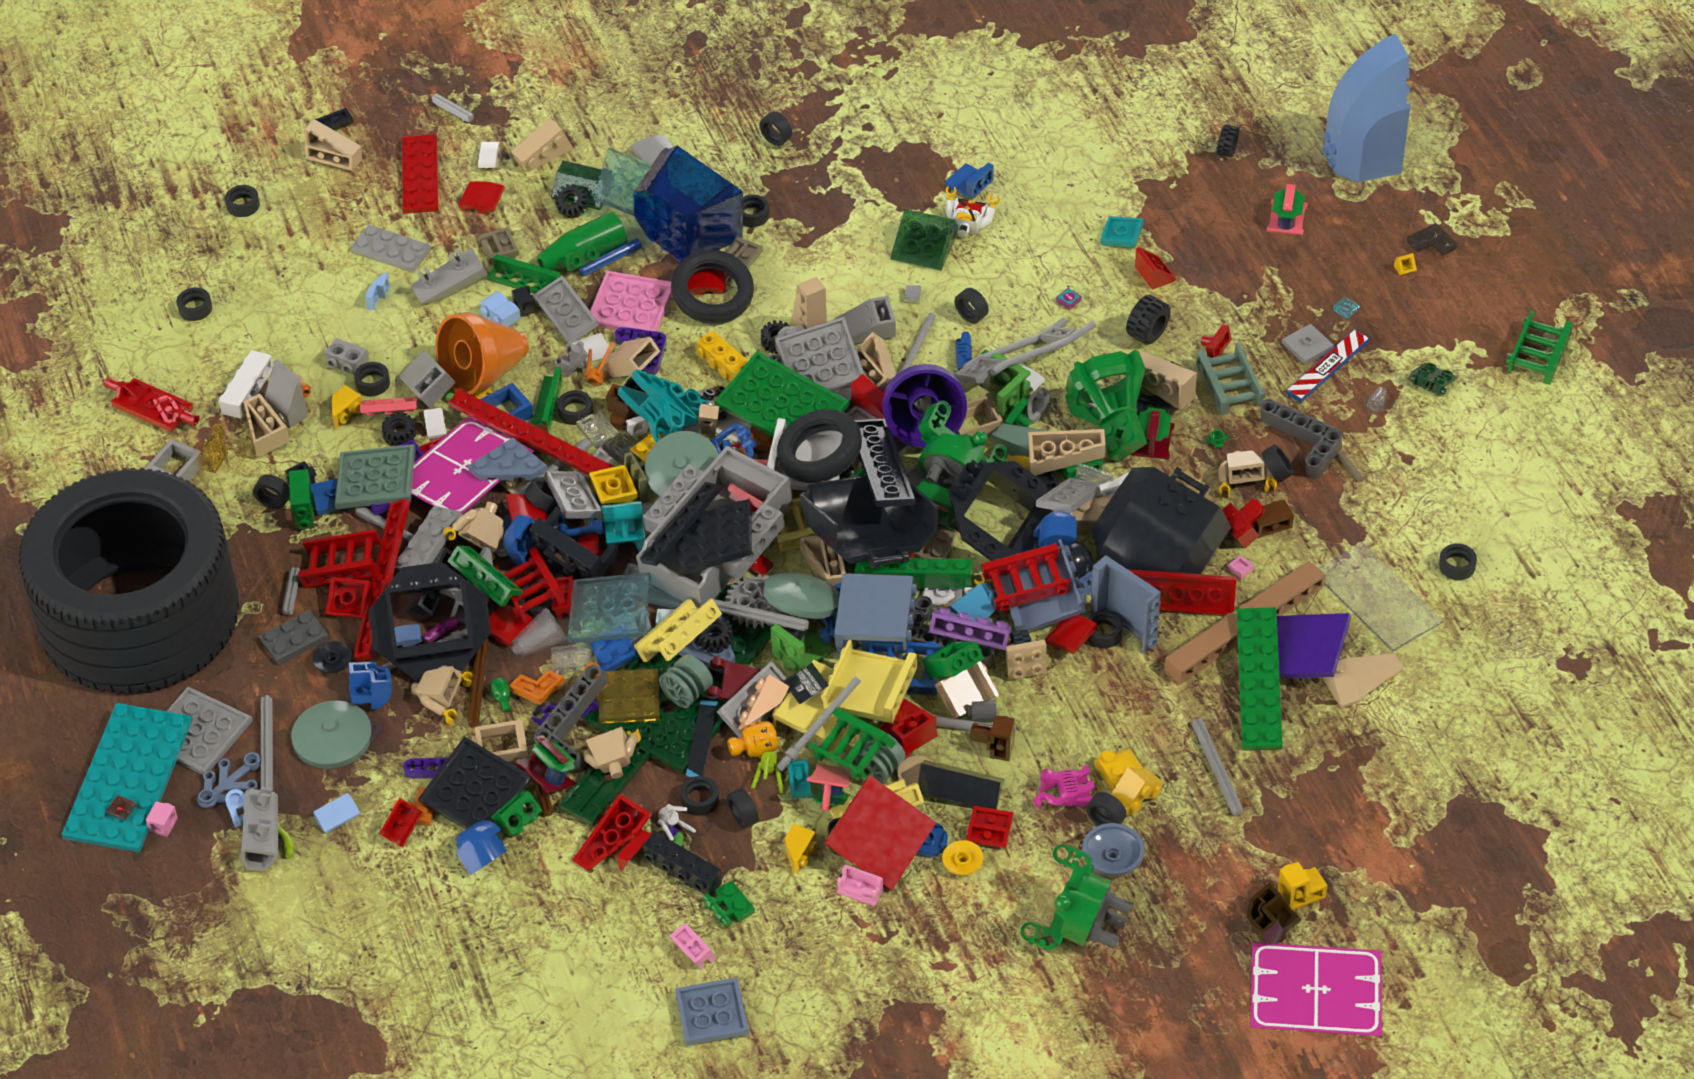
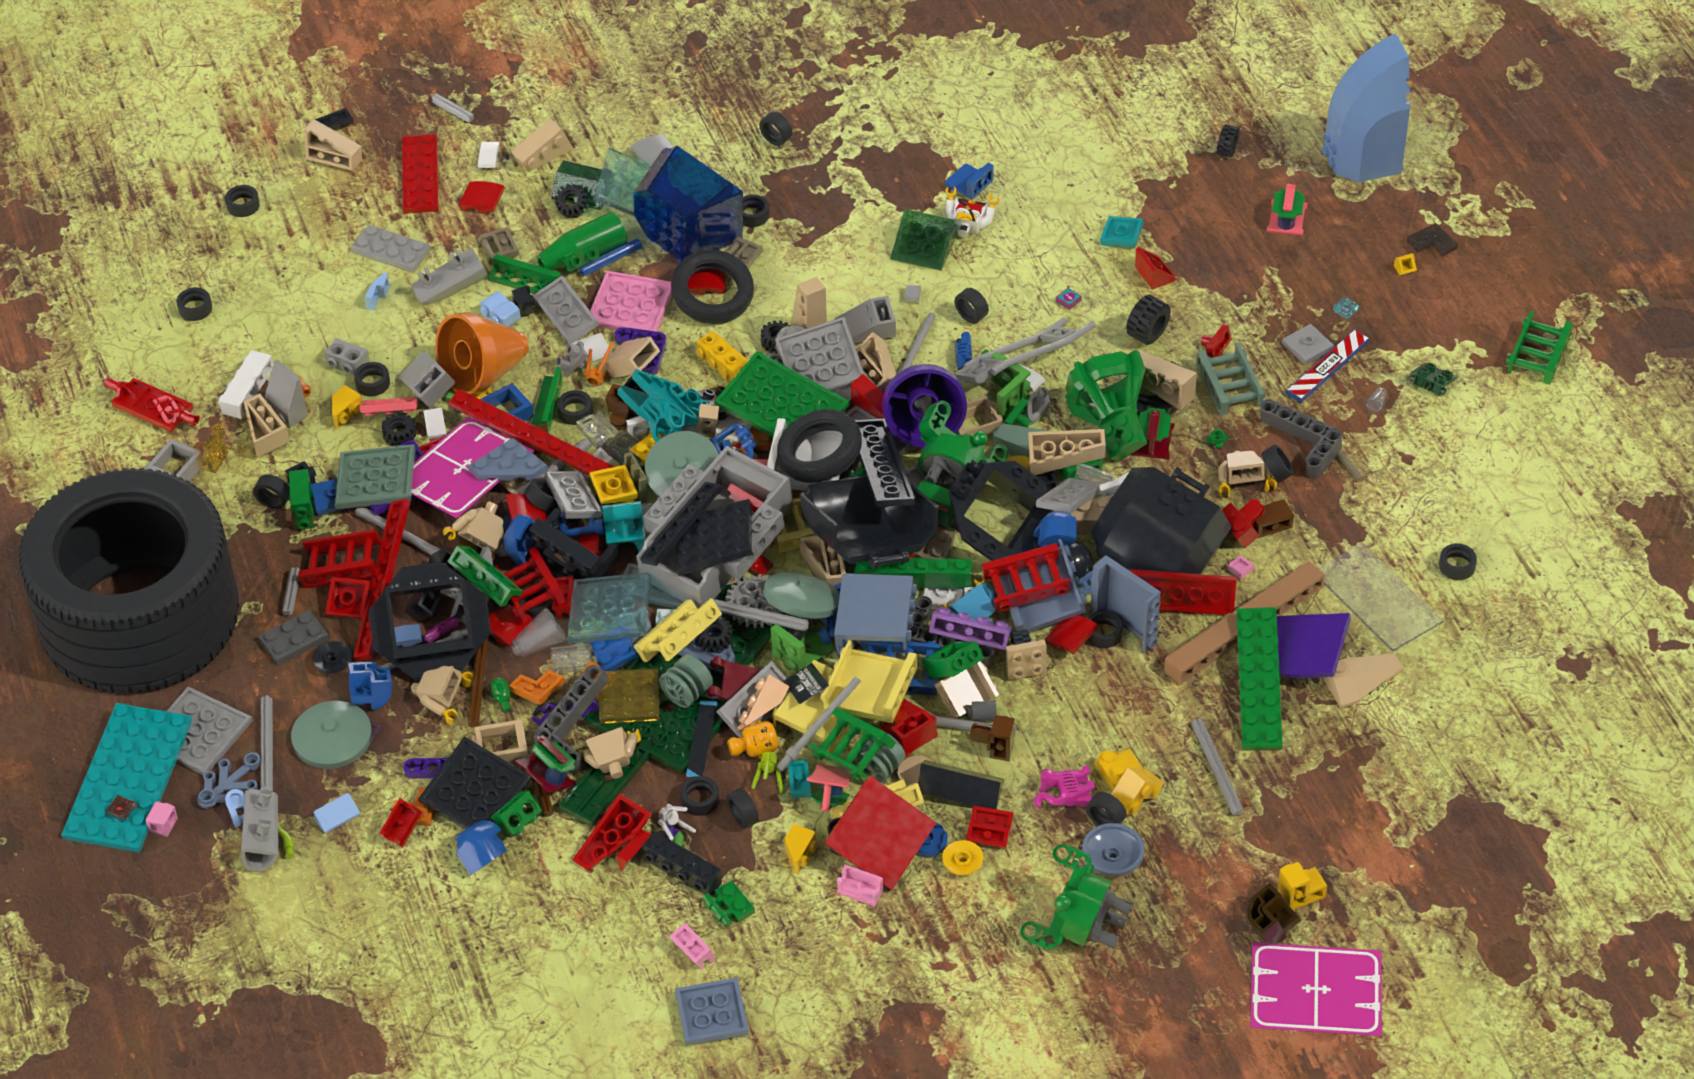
(428, 538): light grey plate -> none

